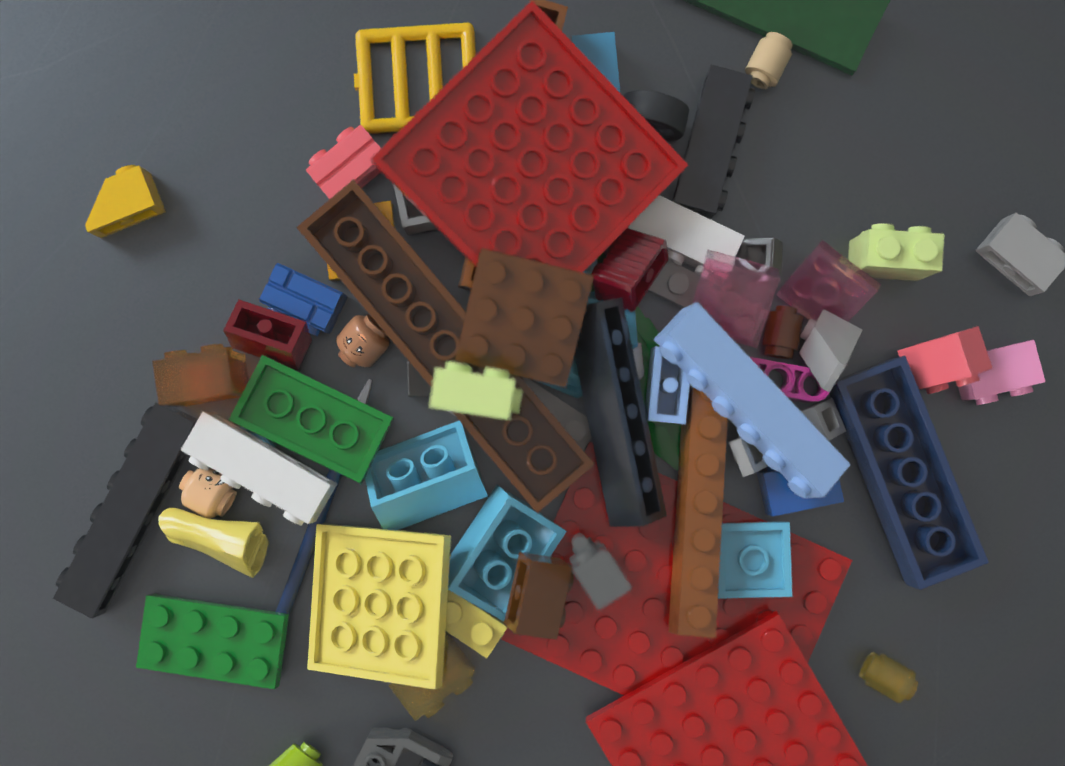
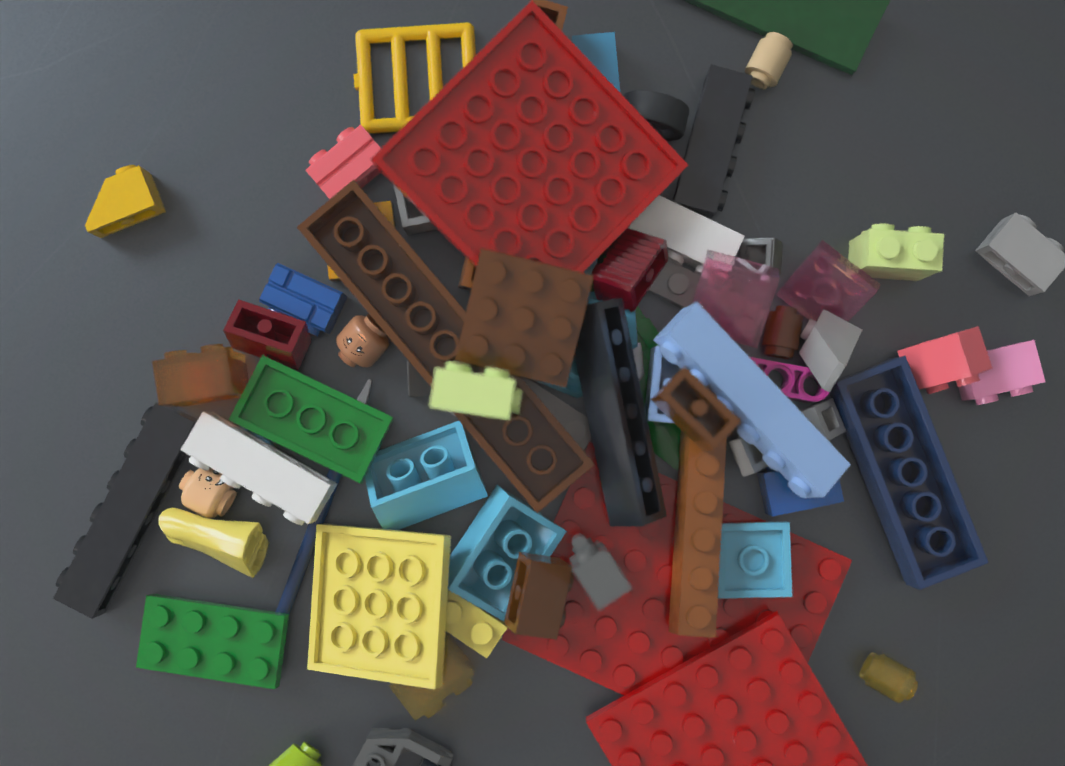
(695, 410): none -> reddish brown brick

